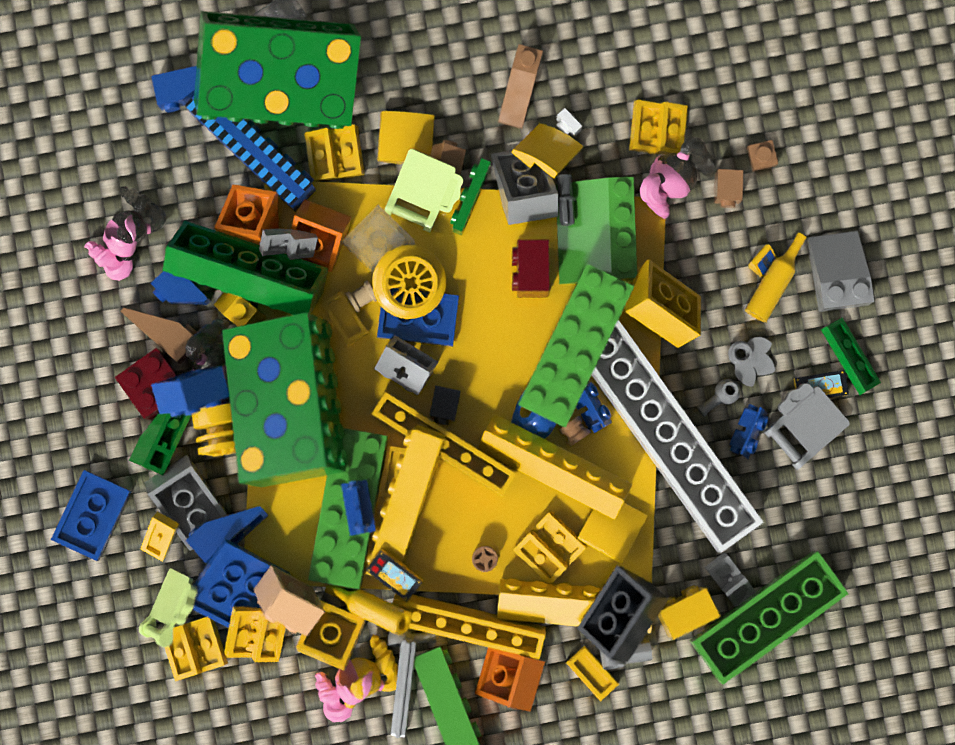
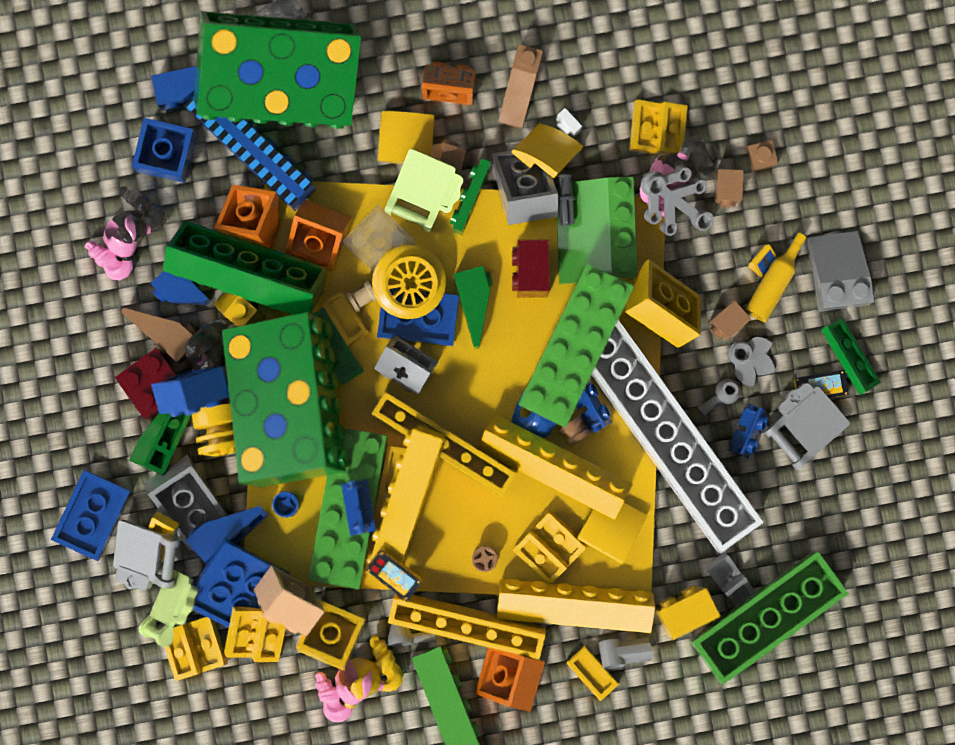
(139, 556): none -> piece
(164, 150): none -> blue brick
(284, 501): none -> blue wheel
(292, 242): light grey slope -> none
(334, 153): yellow slope -> none
(345, 364): none -> green plate
(373, 609): yellow piece -> none
(403, 688): light grey axle -> none
(444, 405): black brick -> none
(448, 83): none -> orange slope
(474, 295): none -> green slope
(622, 614): black slope -> none
(699, 218): none -> light grey plant
(729, 321): none -> medium nougat brick

